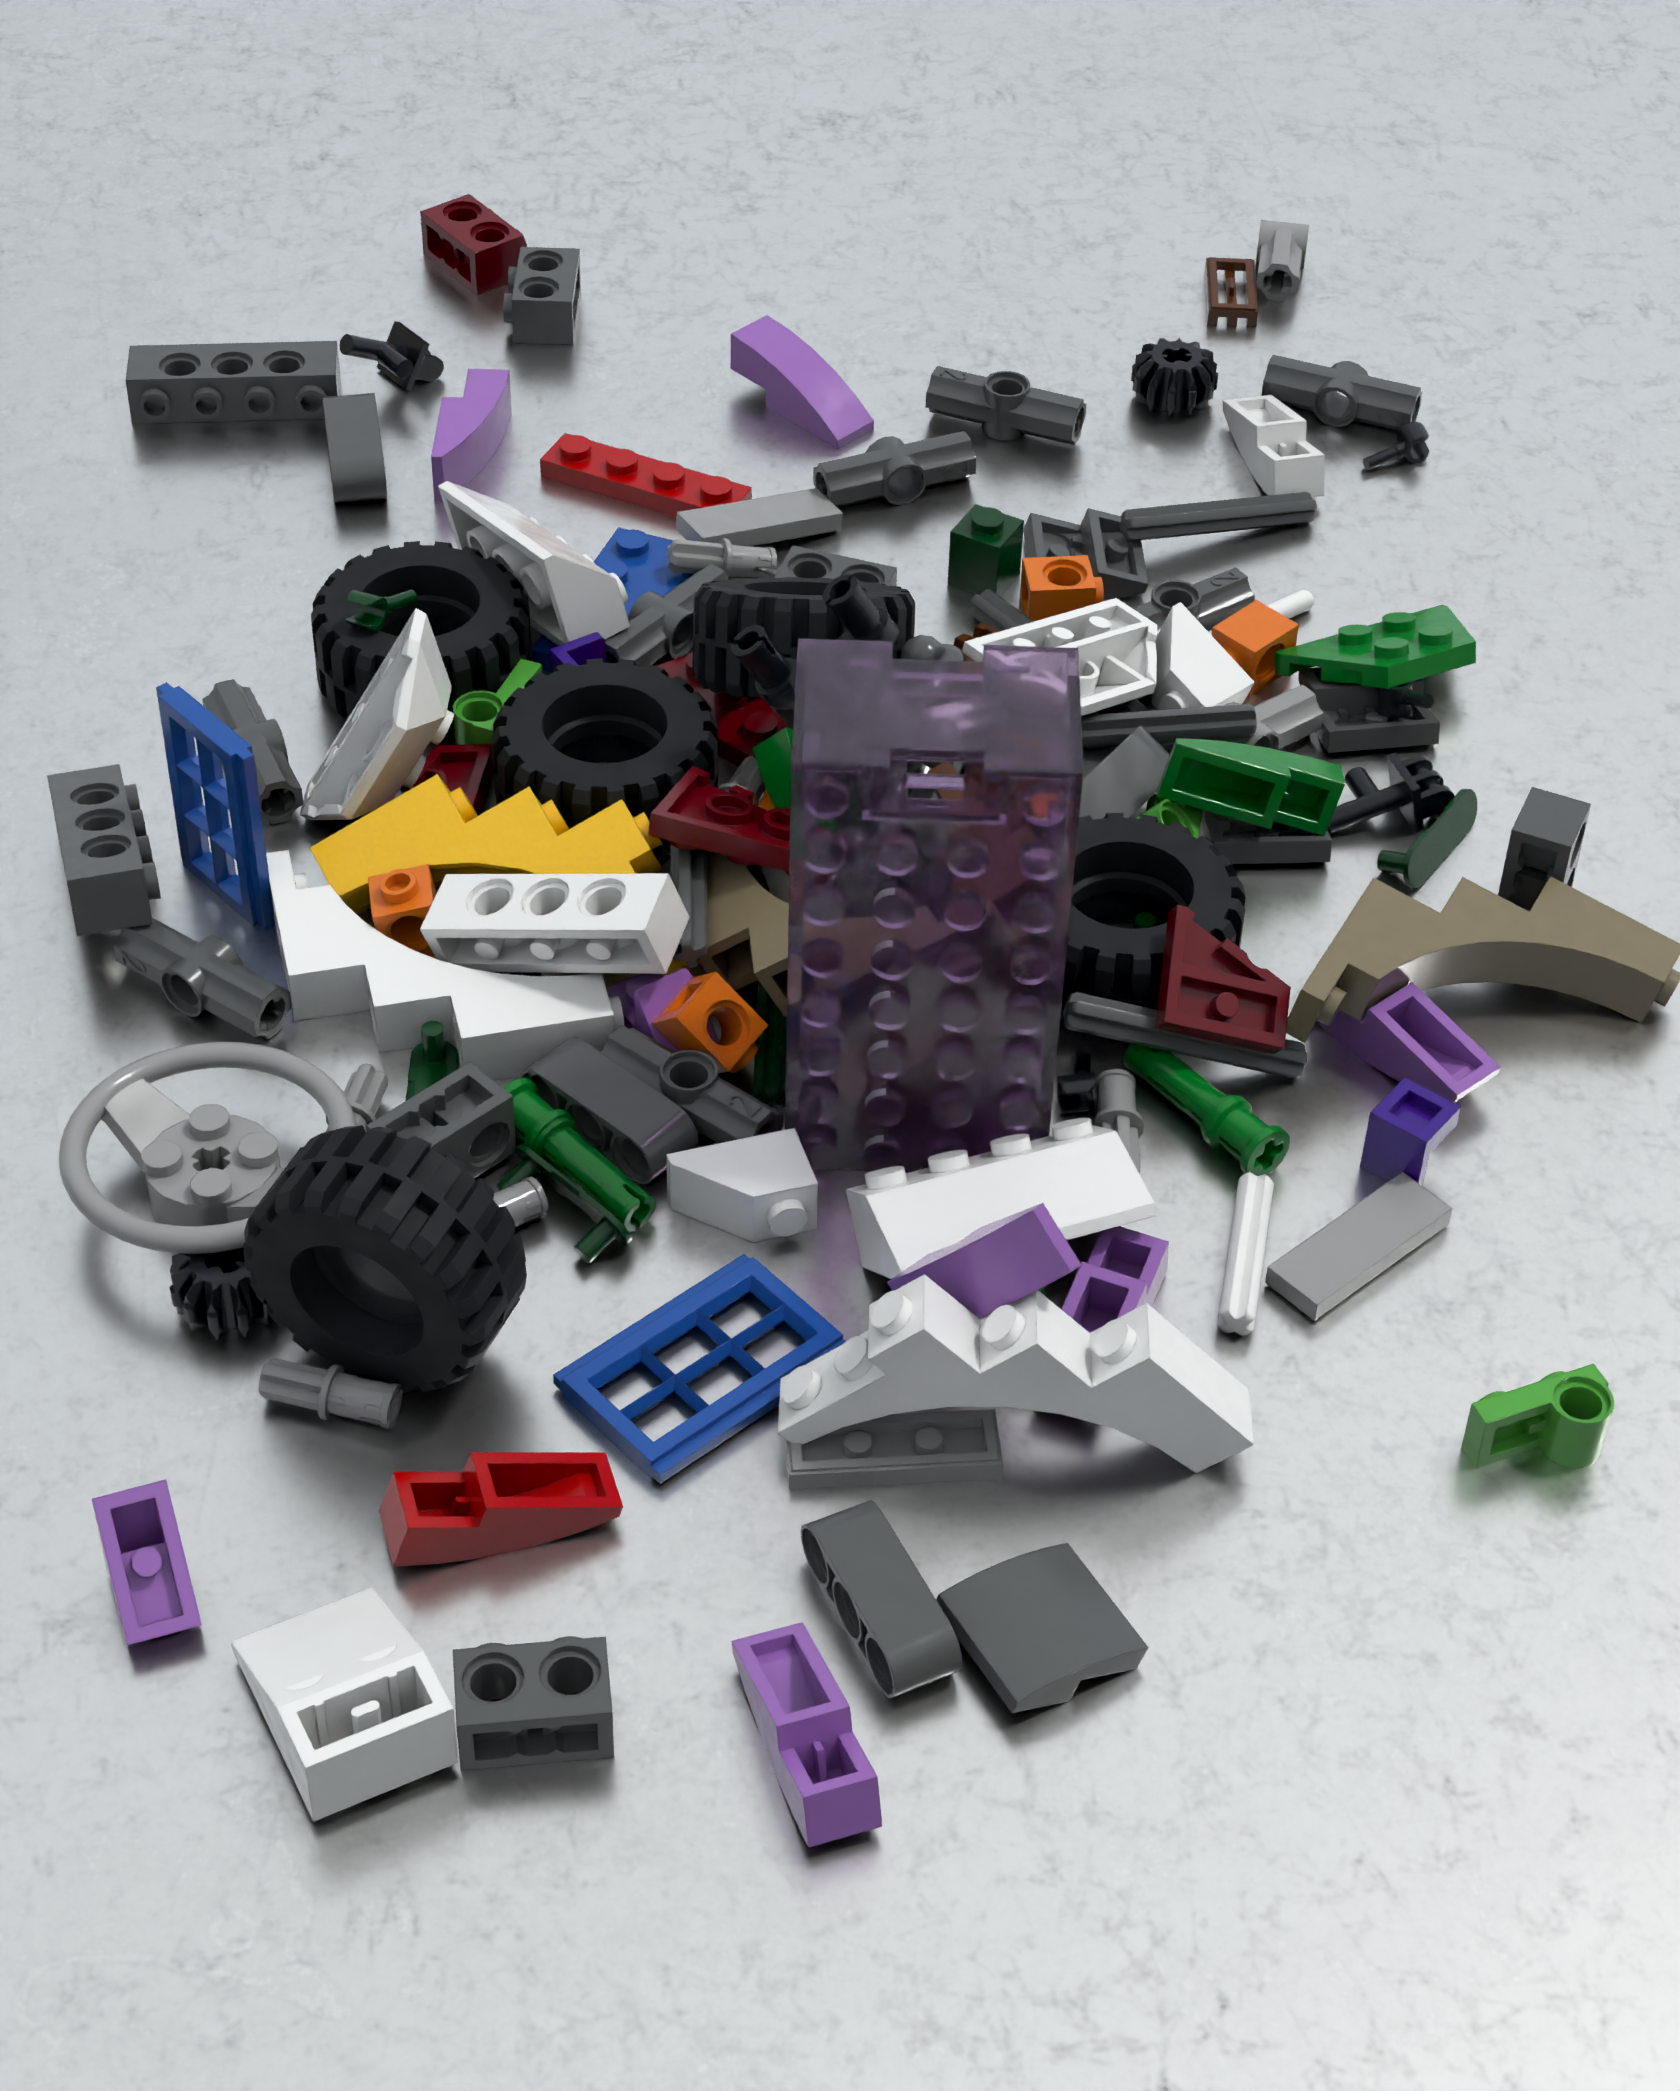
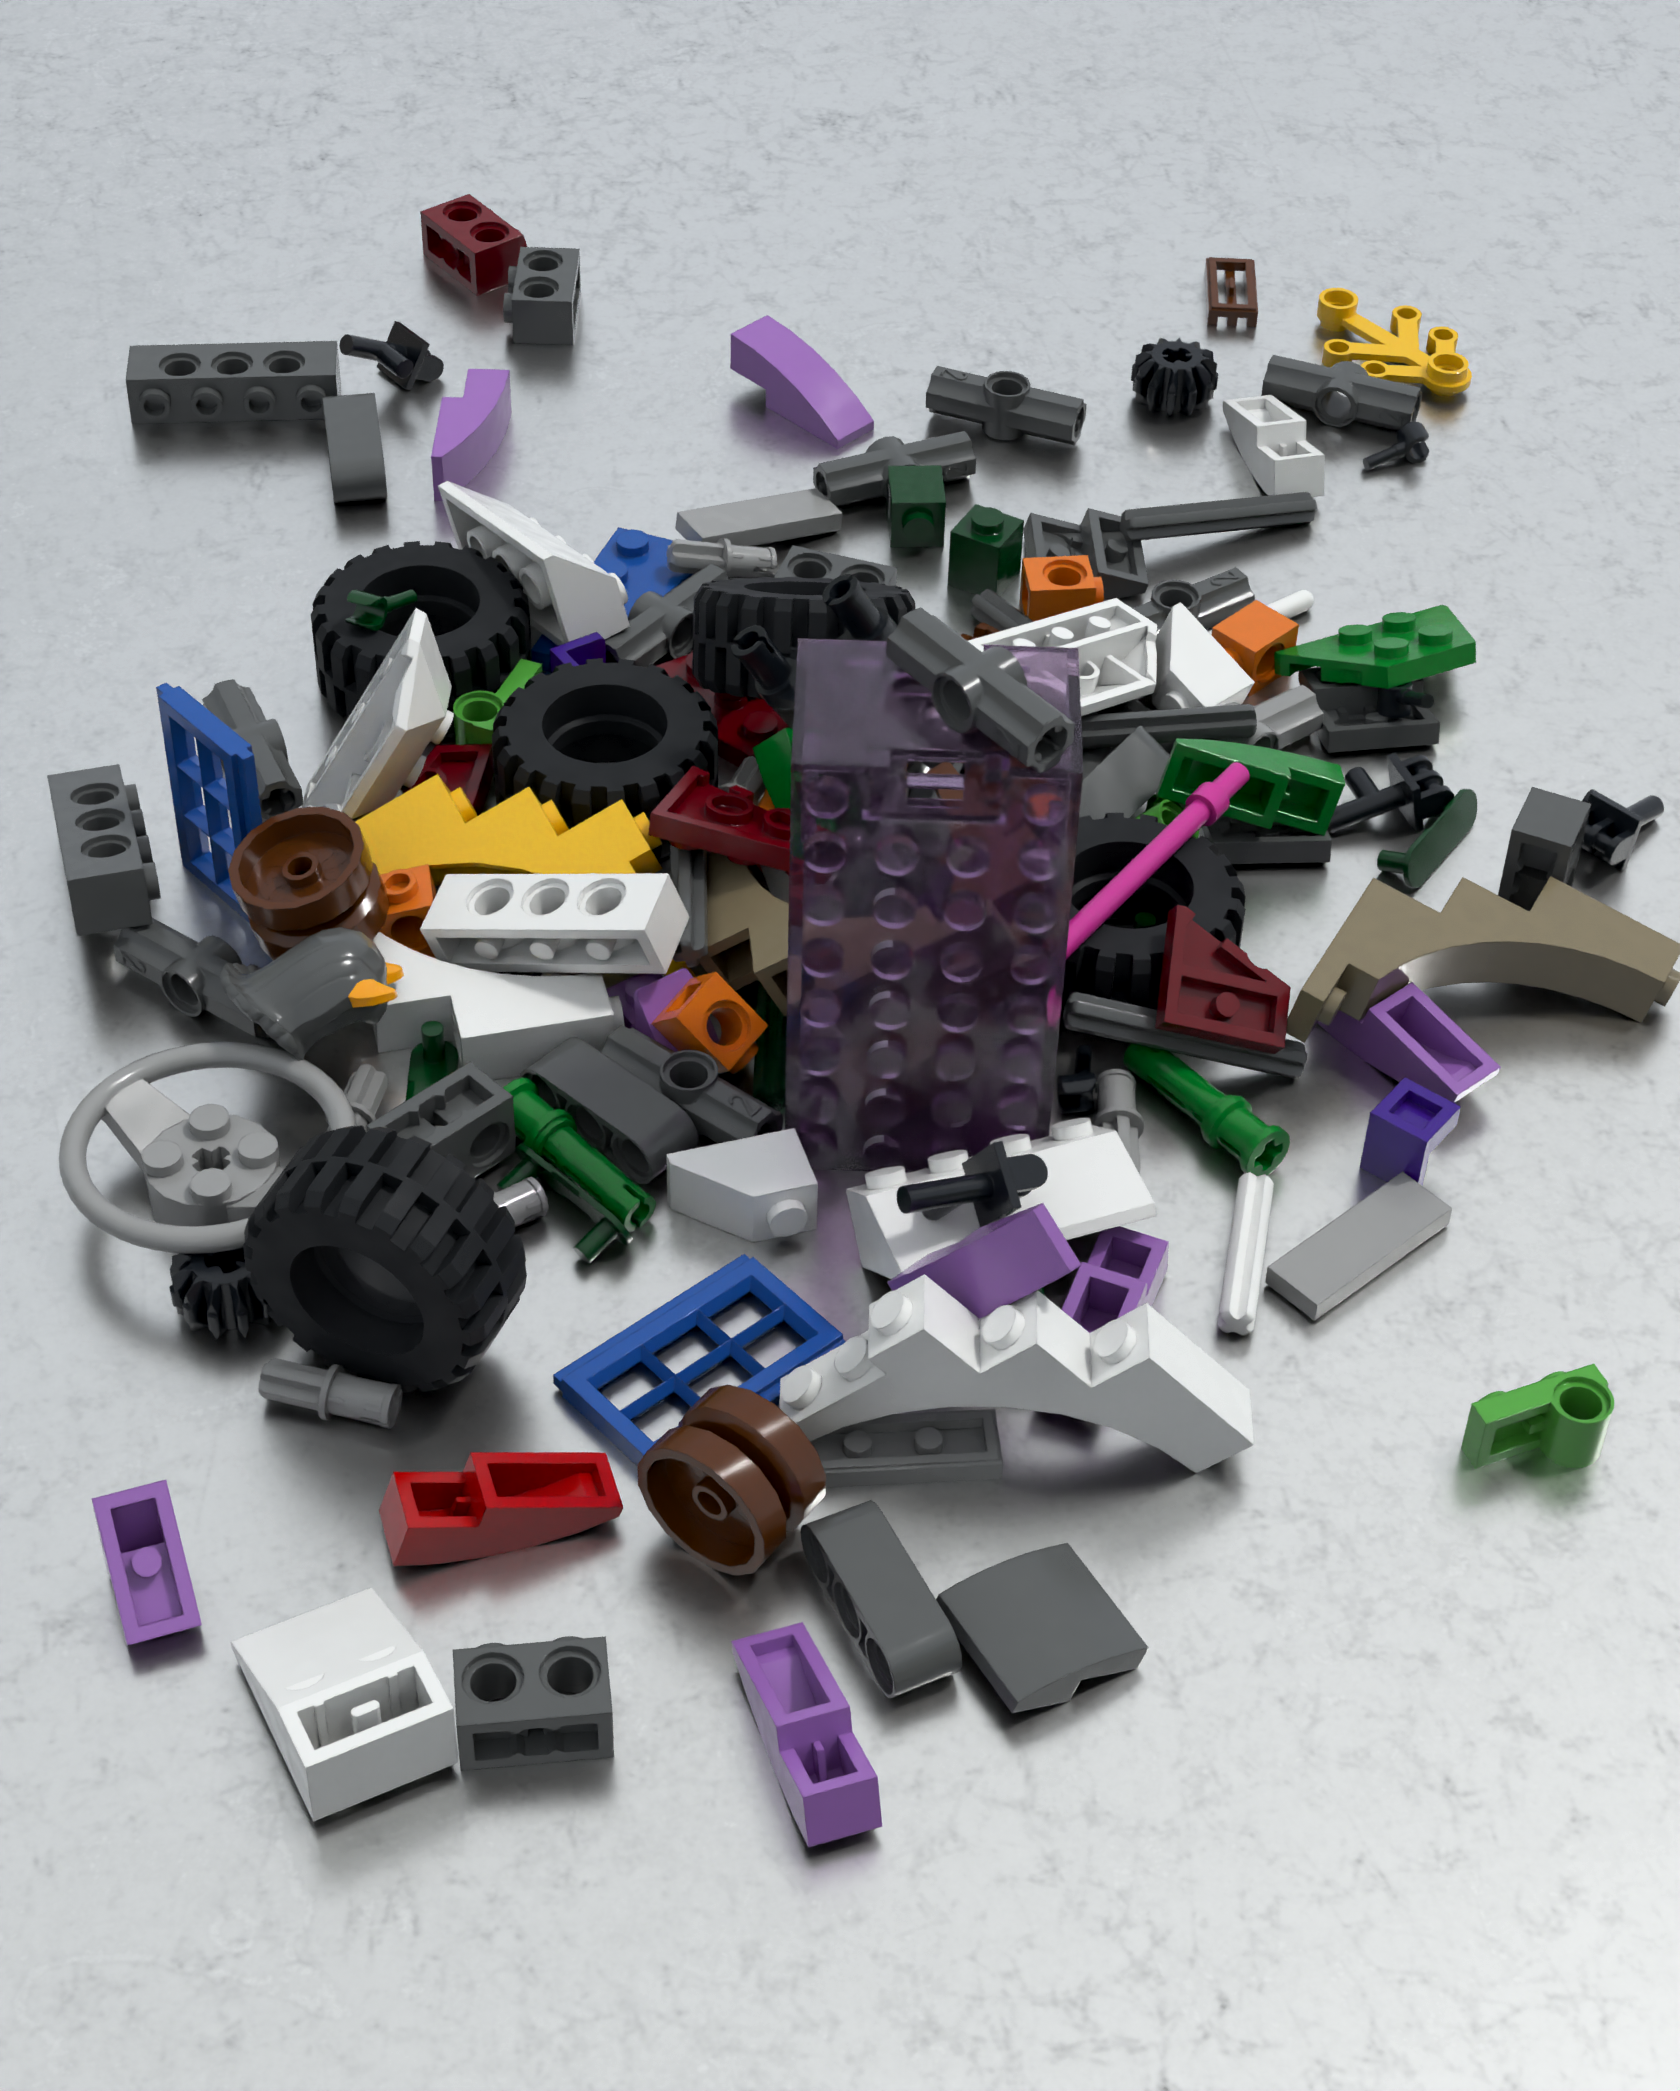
(307, 876): none -> reddish brown wheel
(314, 988): none -> dark grey hair
(636, 478): red plate -> none
(732, 1479): none -> reddish brown wheel
(916, 506): none -> dark green brick
(980, 690): none -> dark grey piece
(989, 1182): none -> black arm
(1200, 810): none -> dark pink bar
(1280, 258): light grey piece -> none
(1442, 372): none -> yellow plant
(1614, 828): none -> black arm

